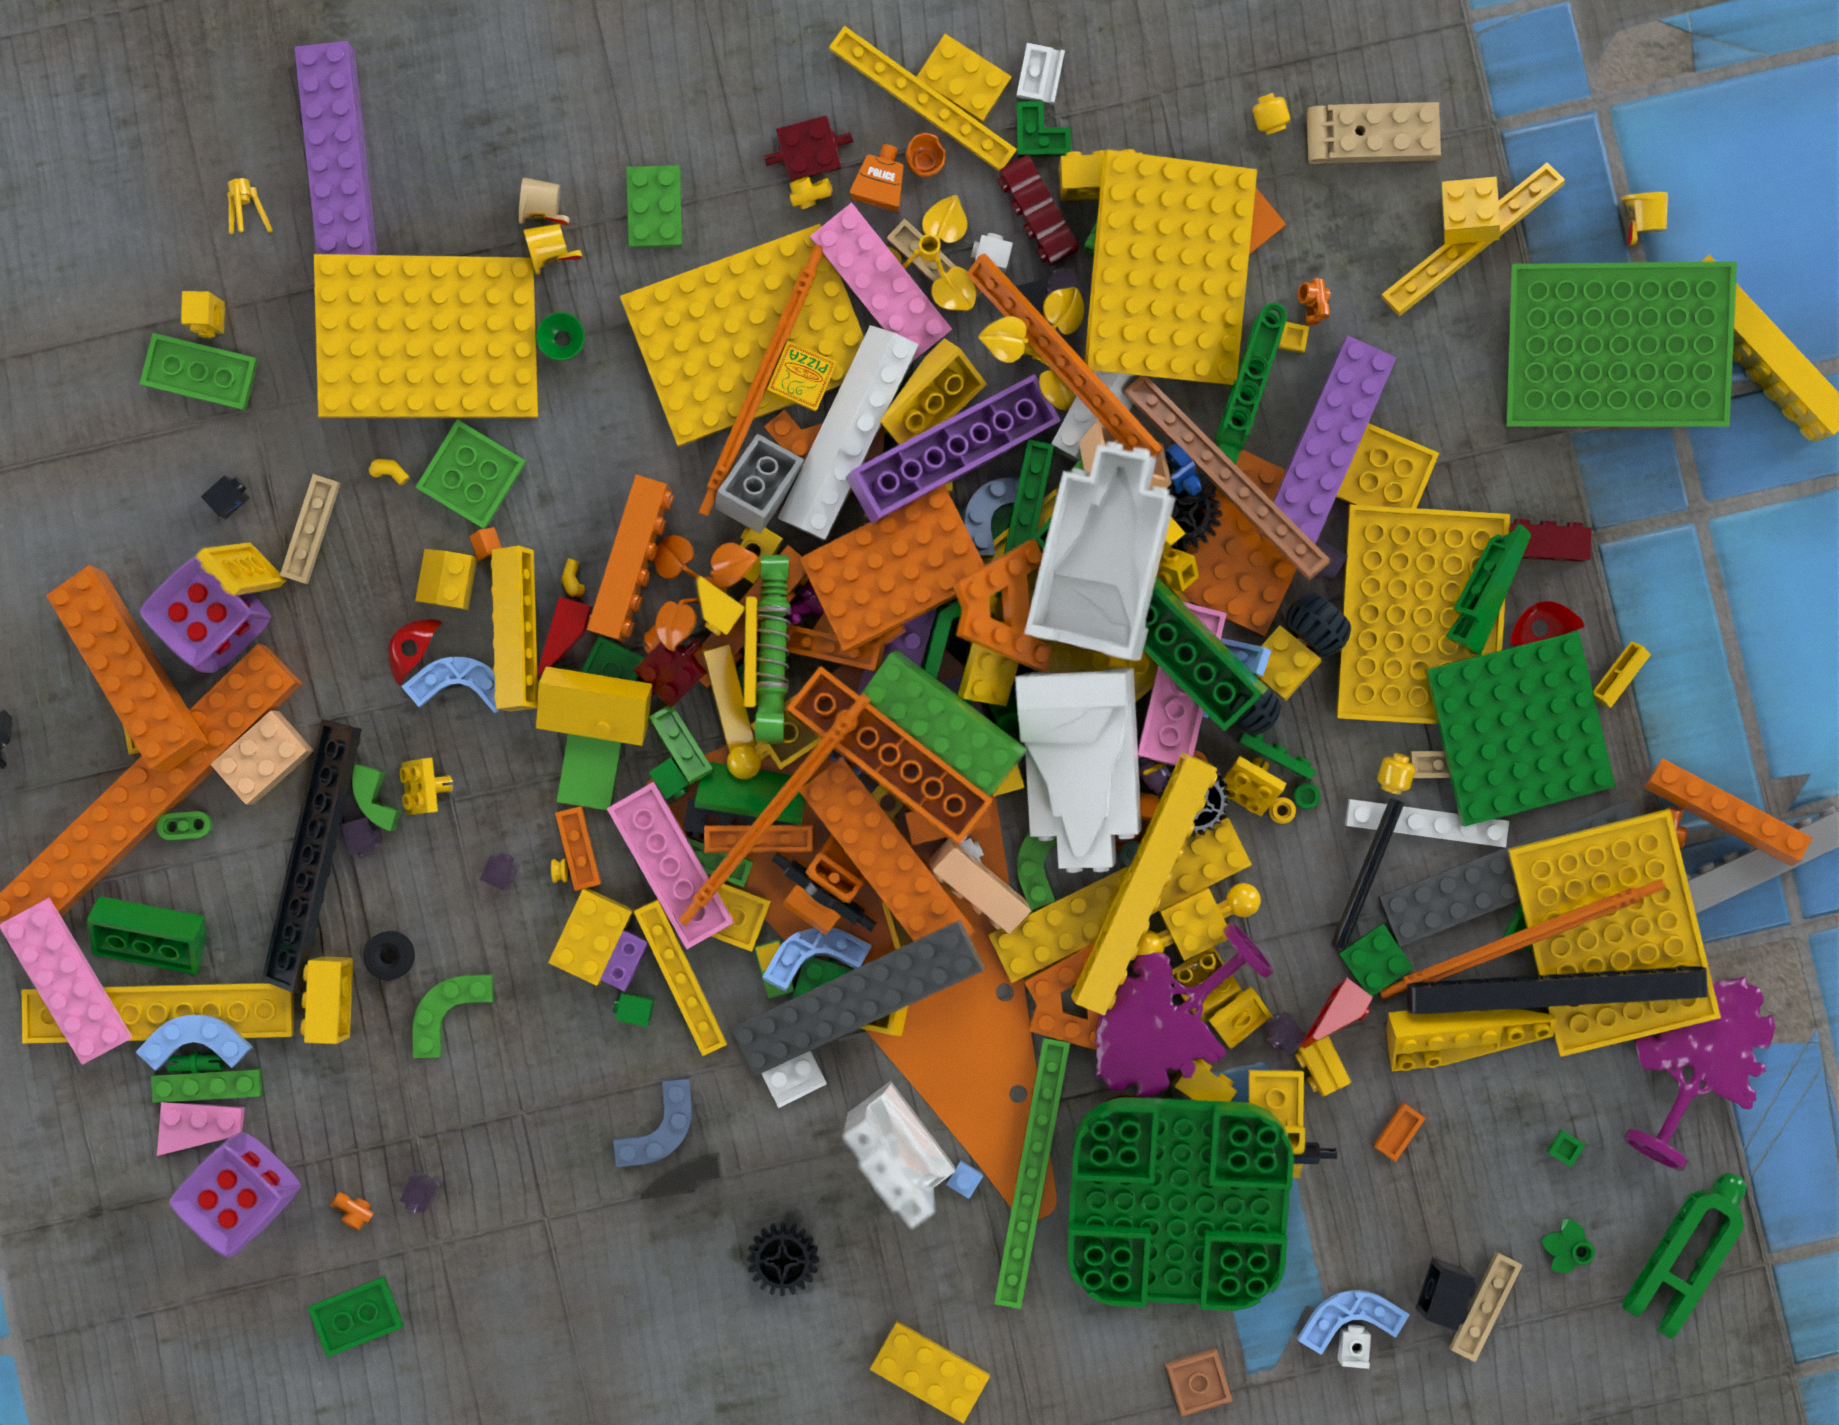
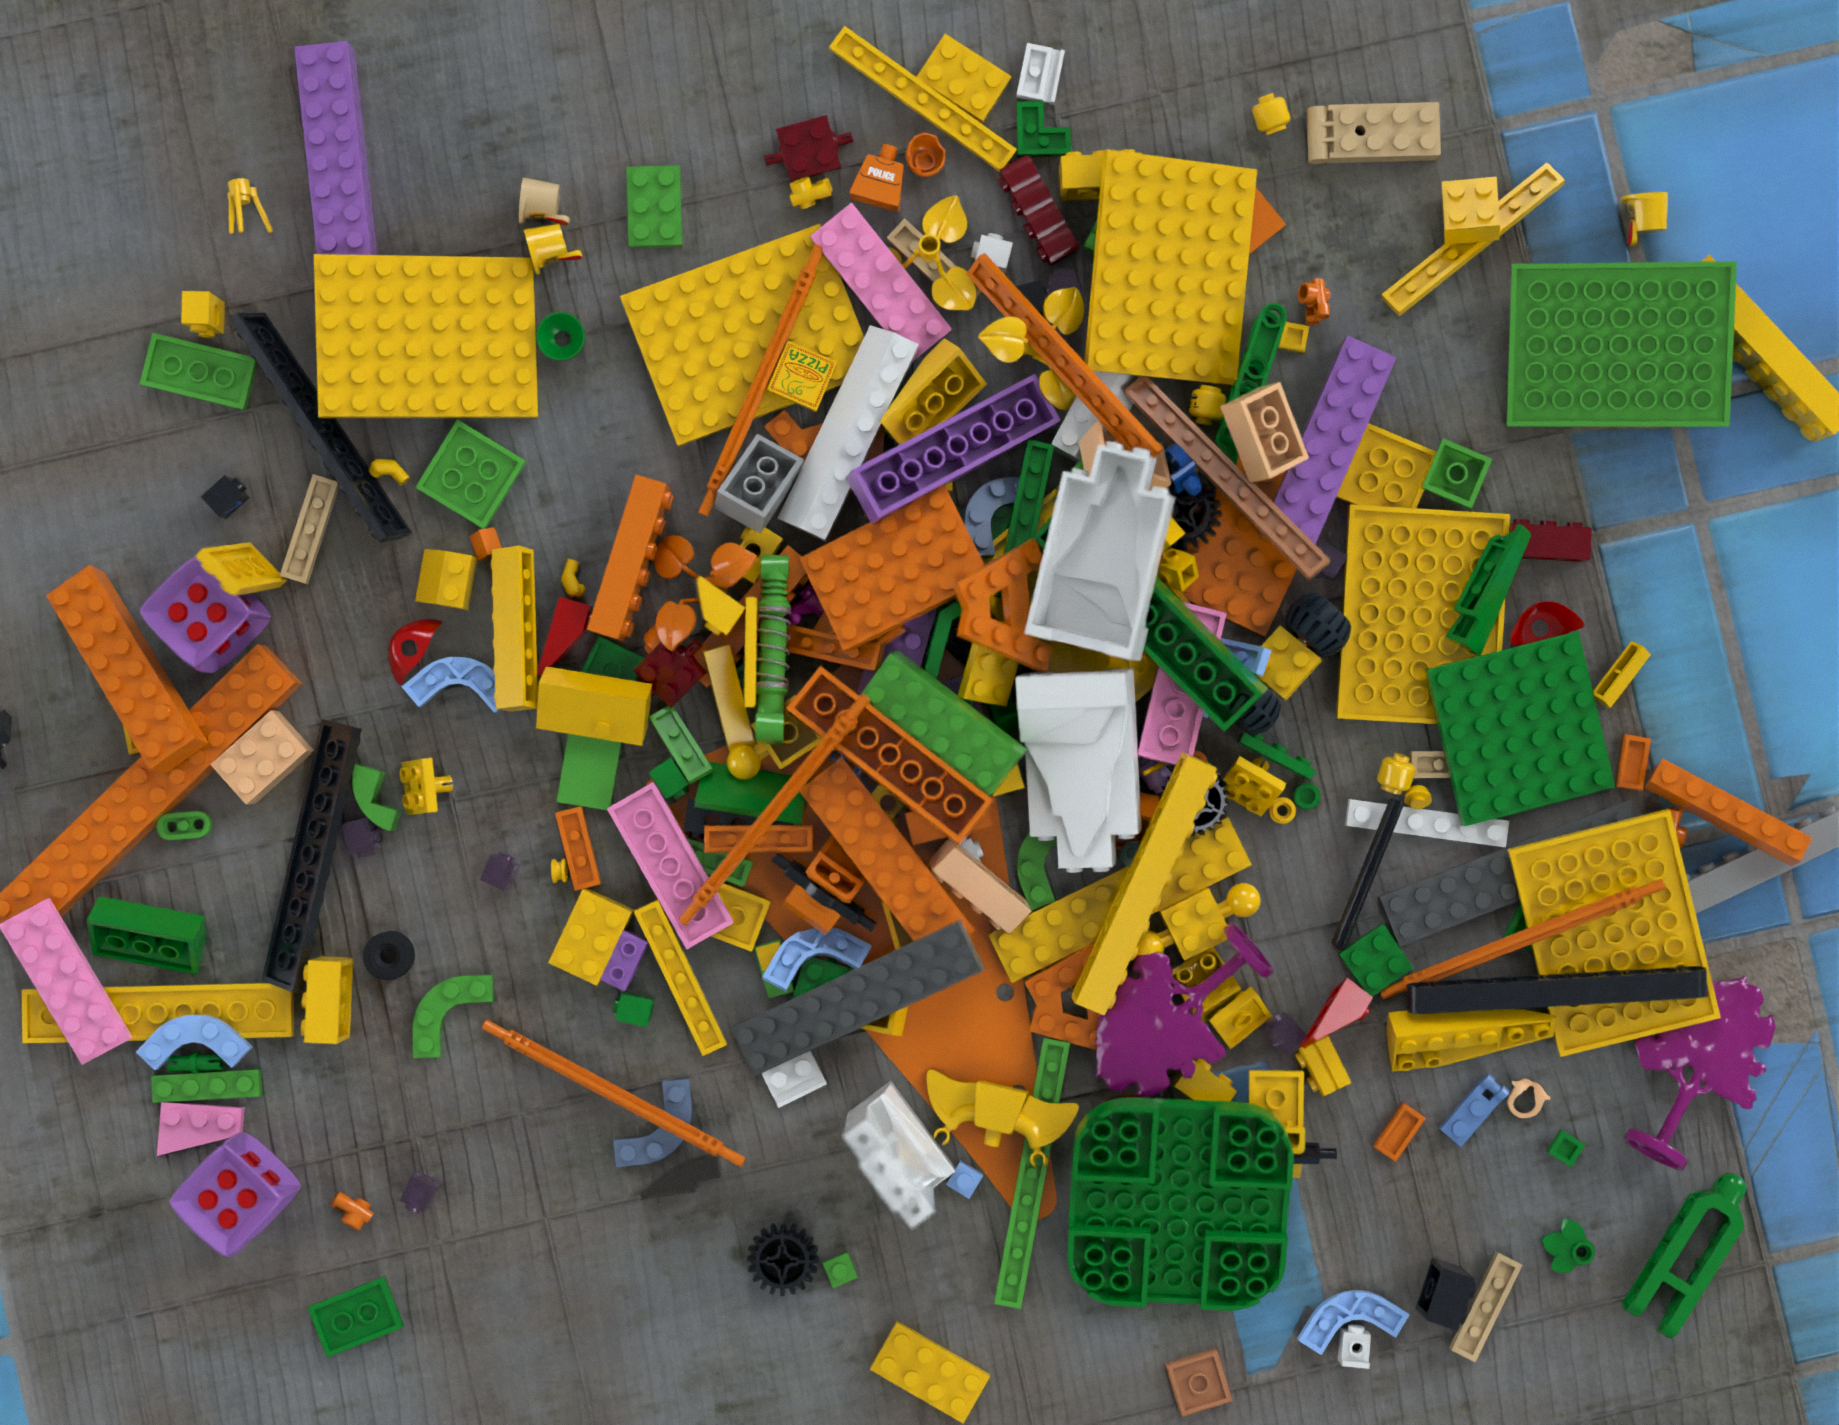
(324, 434): none -> black plate
(614, 1093): none -> orange axle
(840, 1269): none -> bright green plate
(998, 1111): none -> yellow torso
(1206, 404): none -> yellow head
(1264, 432): none -> light nougat brick
(1418, 797): none -> yellow plate
(1456, 474): none -> bright green slope
(1473, 1109): none -> medium blue plate
(1518, 1088): none -> light nougat piece
(1632, 762): none -> orange tile

